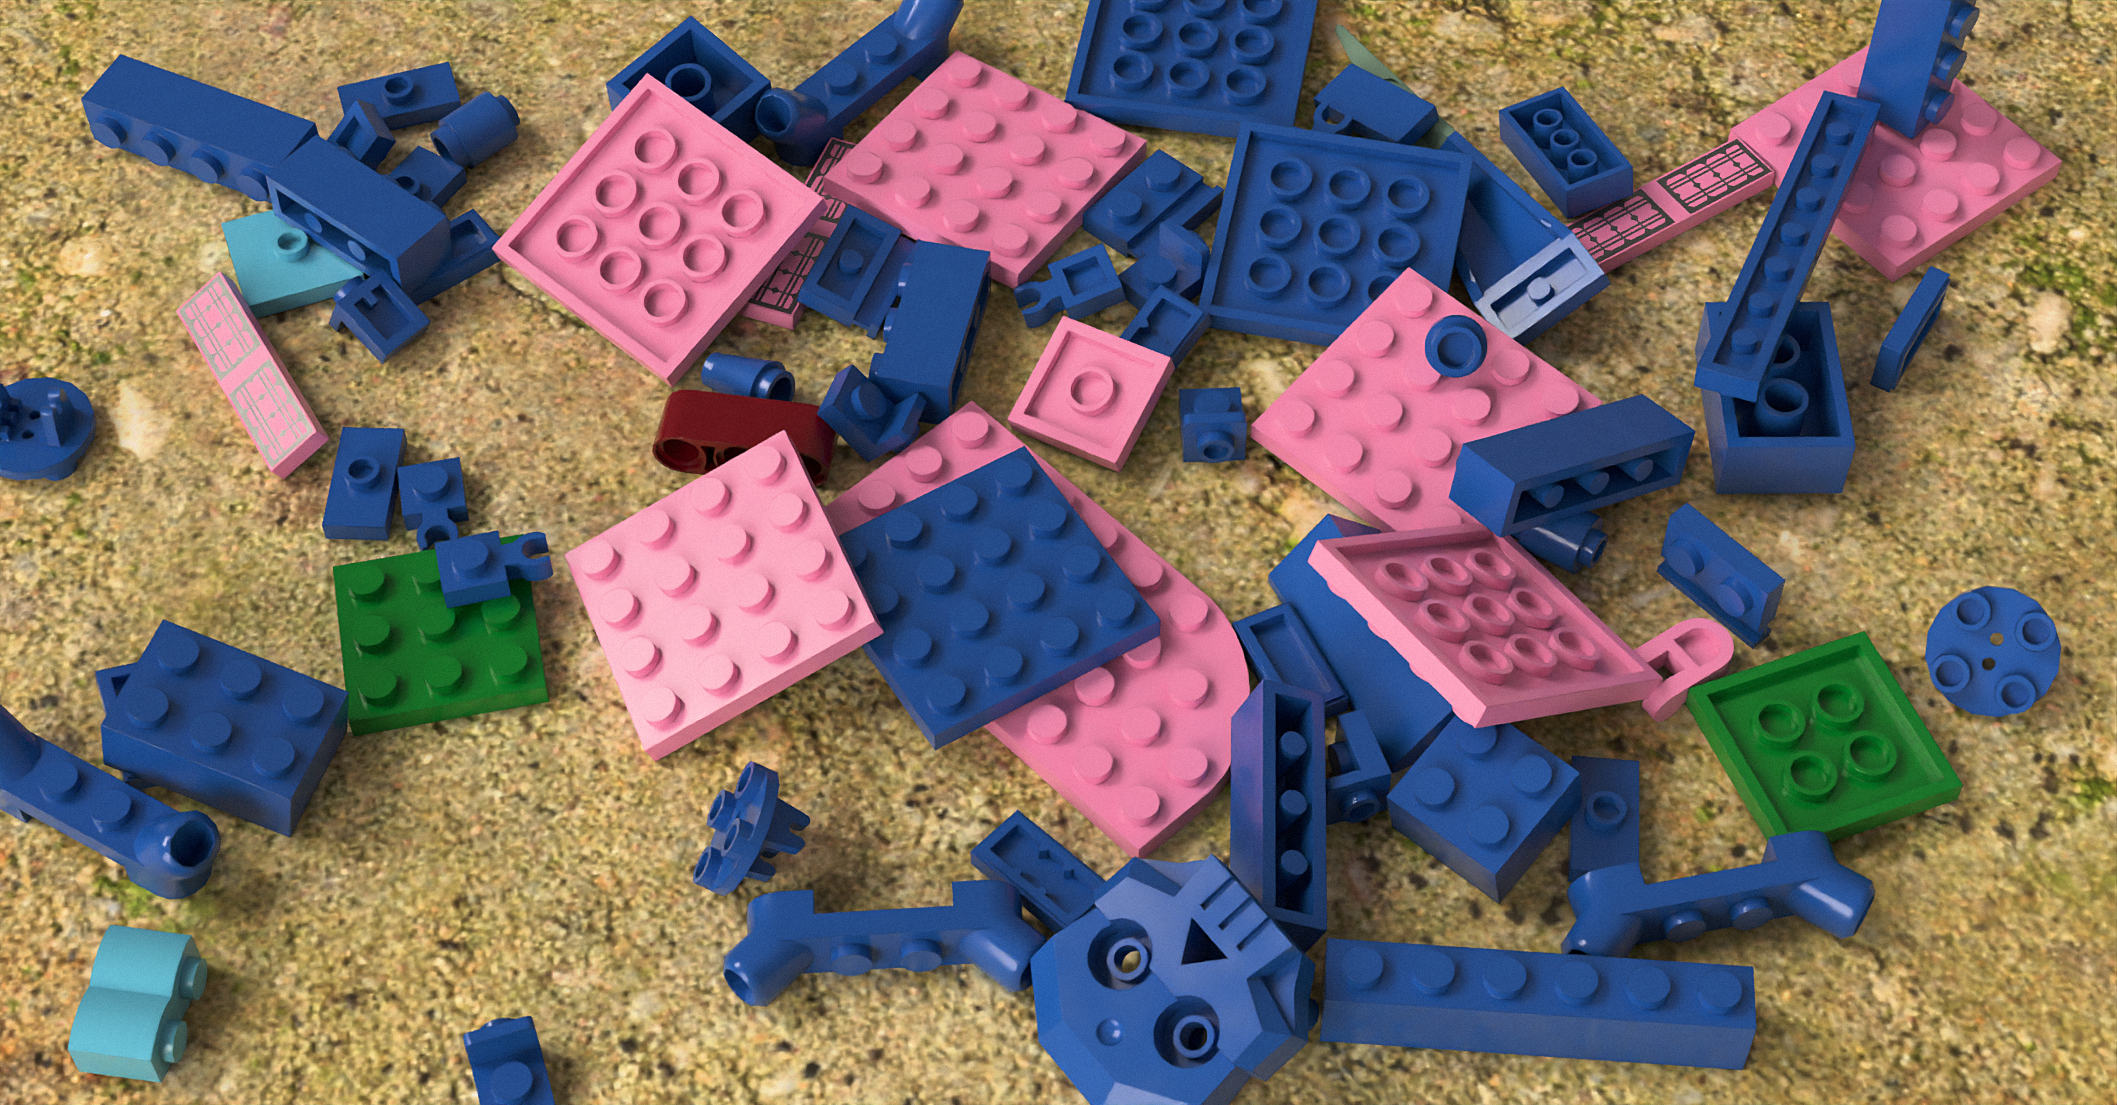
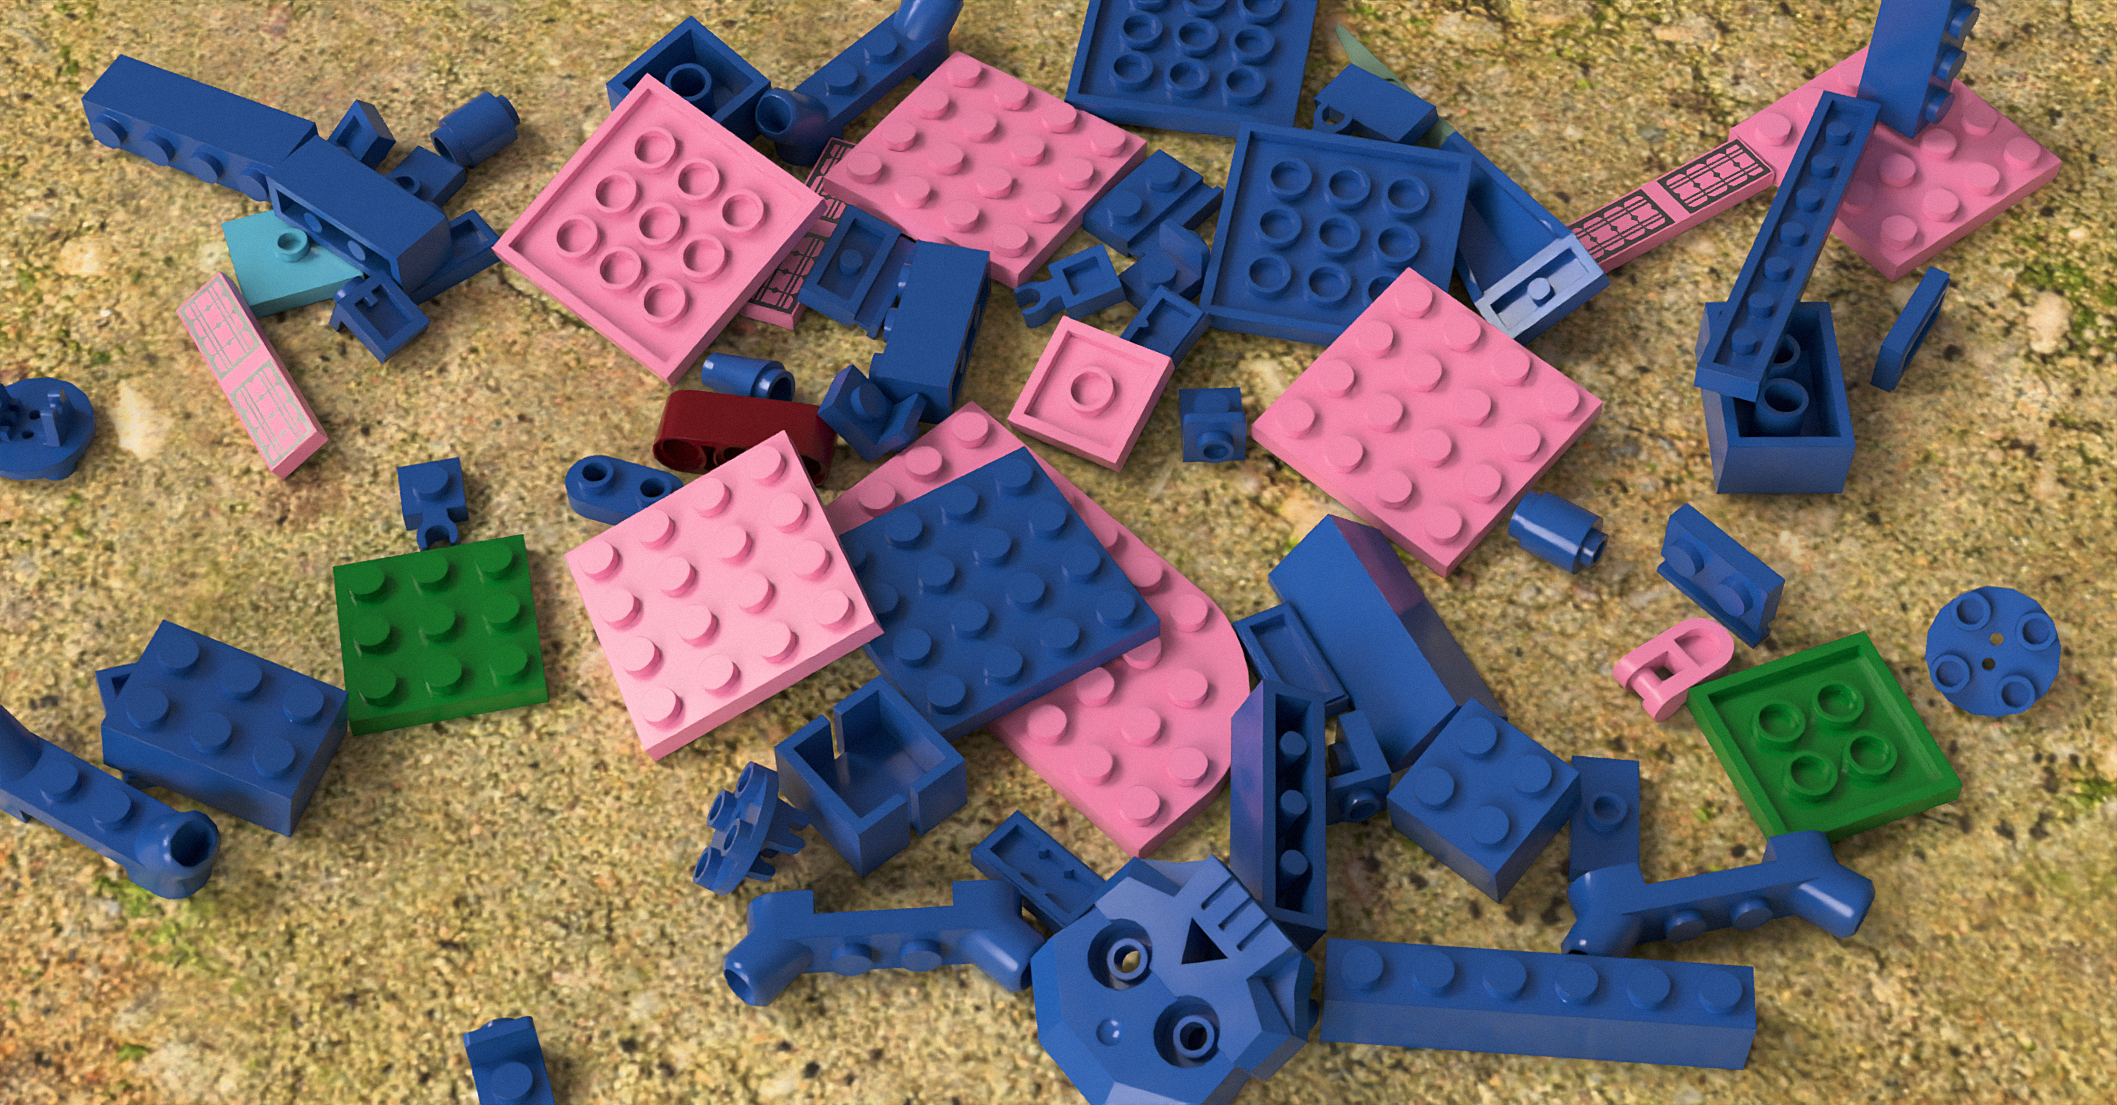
(136, 1004): medium azure brick -> none
(364, 483): blue plate -> none
(407, 96): blue plate -> none
(479, 566): blue plate -> none
(619, 492): none -> blue plate
(885, 782): none -> blue piece
(1455, 346): blue plate -> none
(1483, 623): bright pink plate -> none
(1566, 152): blue piece -> none
(1570, 464): blue brick -> none

